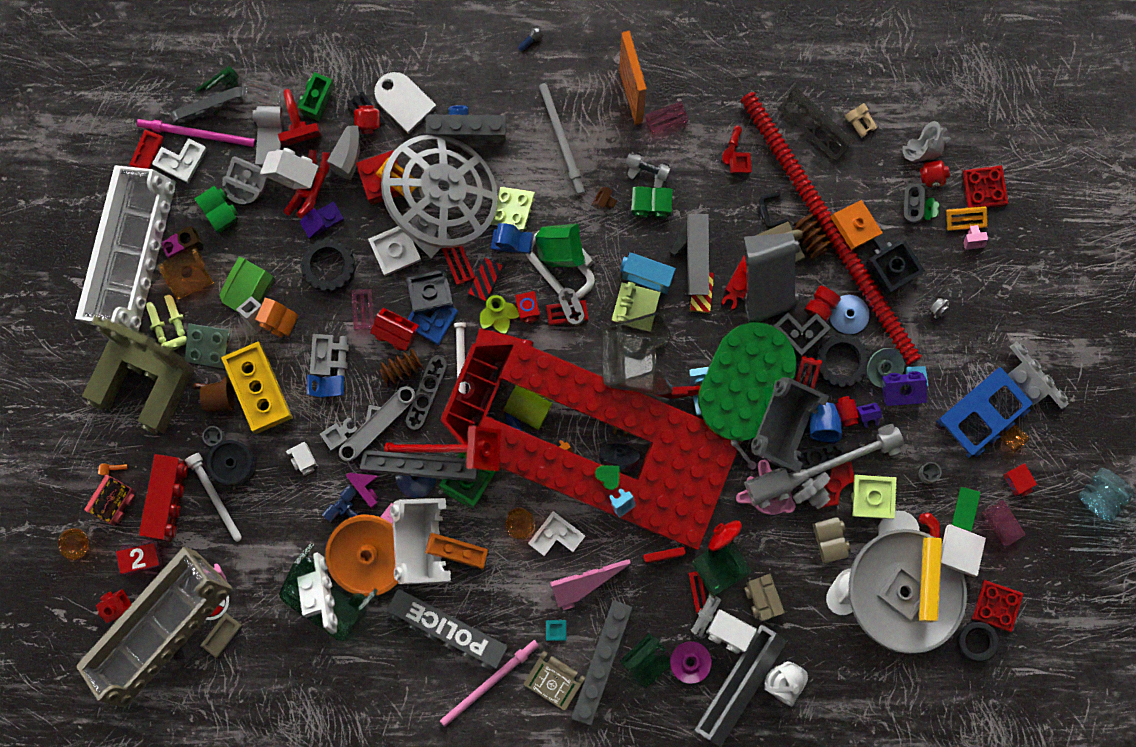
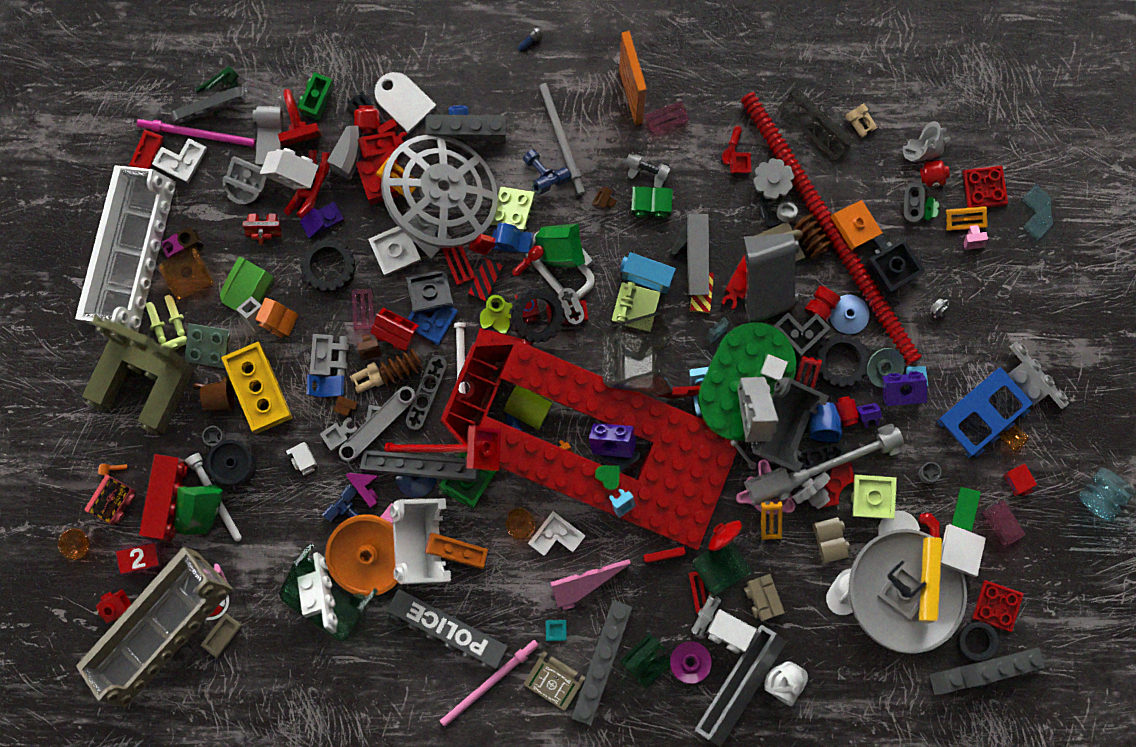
(197, 509): none -> green slope
(216, 209): green brick -> none
(262, 229): none -> red hips
(345, 406): none -> reddish brown piece
(368, 348): none -> reddish brown tile
(374, 376): none -> tan piece
(380, 143): none -> red plate
(388, 126): none -> red tile
(482, 244): none -> red tile
(533, 255): none -> red piece
(547, 176): none -> dark blue bar
(556, 318): none -> black tyre
(612, 440): none -> dark purple brick
(718, 329): none -> clear light blue tile
(757, 409): none -> light grey wedge
(771, 507): none -> light orange tile
(773, 179): none -> light grey plant
(773, 367): none -> white tile
(787, 212): none -> light grey tile
(899, 585): none -> black piece
(986, 671): none -> dark grey arch
(1041, 204): none -> clear light blue tile

